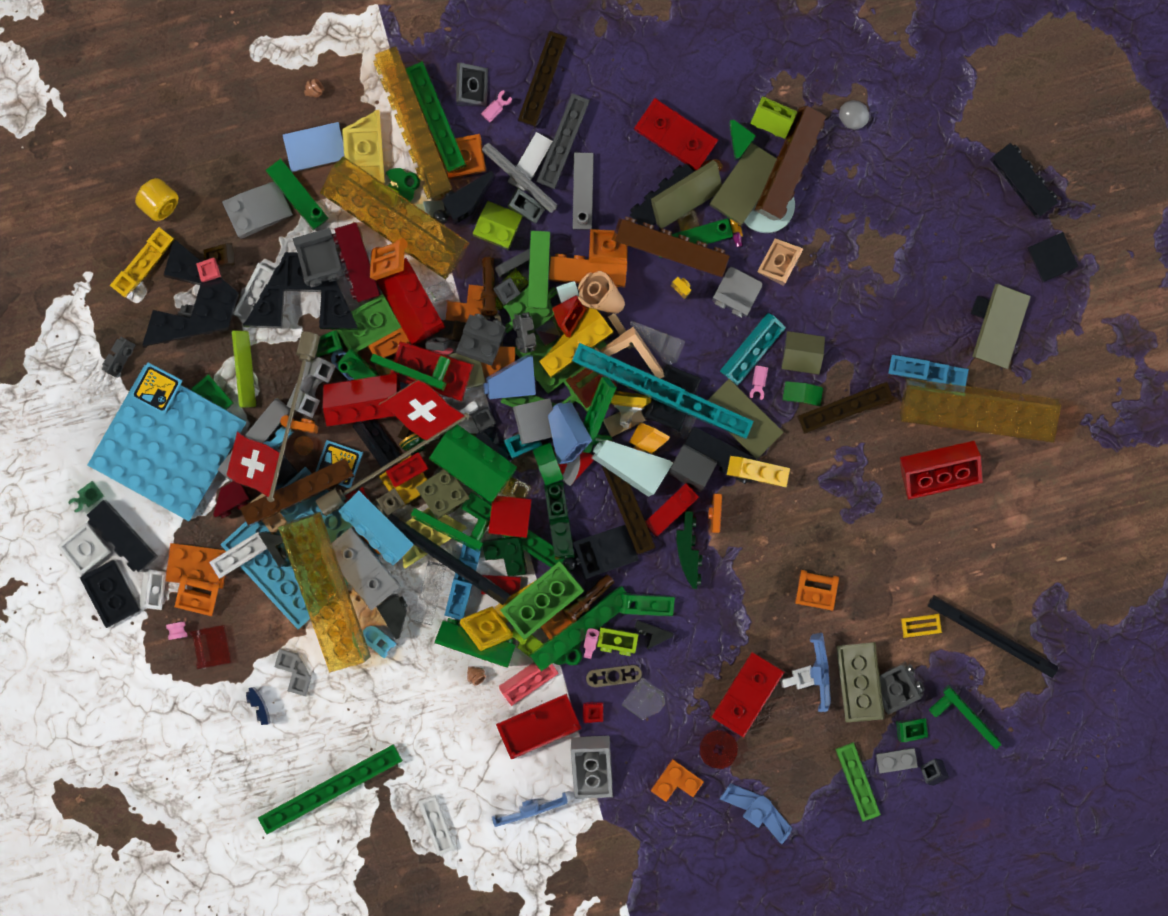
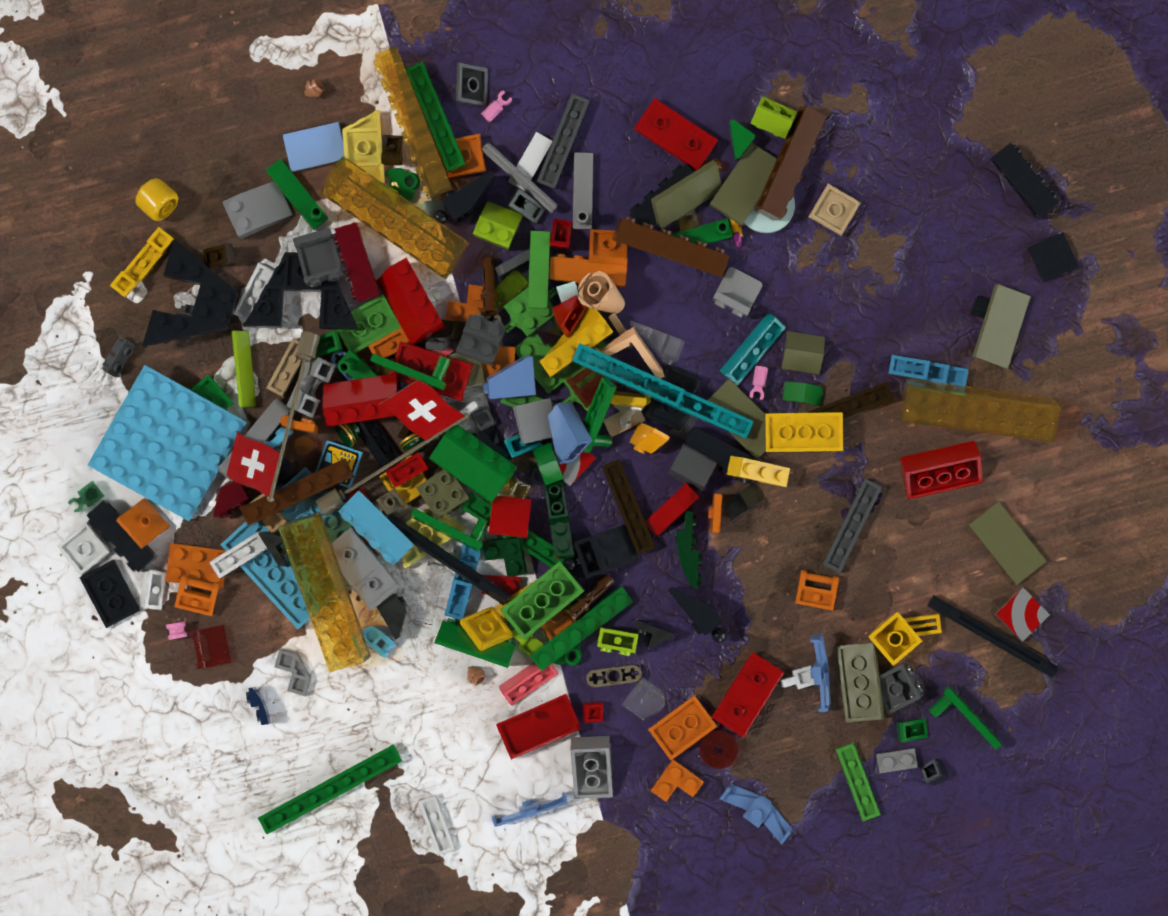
(143, 523): none -> orange plate
(156, 388): tile -> none
(208, 270): coral tile -> none
(286, 370): none -> tan tile
(348, 433): none -> dark green piece
(388, 264): orange plate -> none
(392, 150): none -> dark brown slope
(506, 291): dark grey plate -> none
(524, 340): dark grey hinge -> none
(536, 477): none -> black tile
(542, 79): dark brown plate -> none
(561, 234): none -> red slope
(590, 642): bright pink bar -> none
(634, 466): light aqua slope -> none
(647, 604): green plate -> none
(682, 286): yellow plate -> none
(682, 727): none -> orange plate
(702, 615): none -> black slope
(742, 501): none -> pearl dark grey slope
(780, 261): light nougat slope -> none
(804, 432): none -> yellow plate
(834, 209): none -> tan plate
(852, 525): none -> dark grey plate
(854, 114): light grey hair -> none
(894, 638): none -> yellow slope
(1007, 543): none -> olive tile
(1022, 614): none -> tile

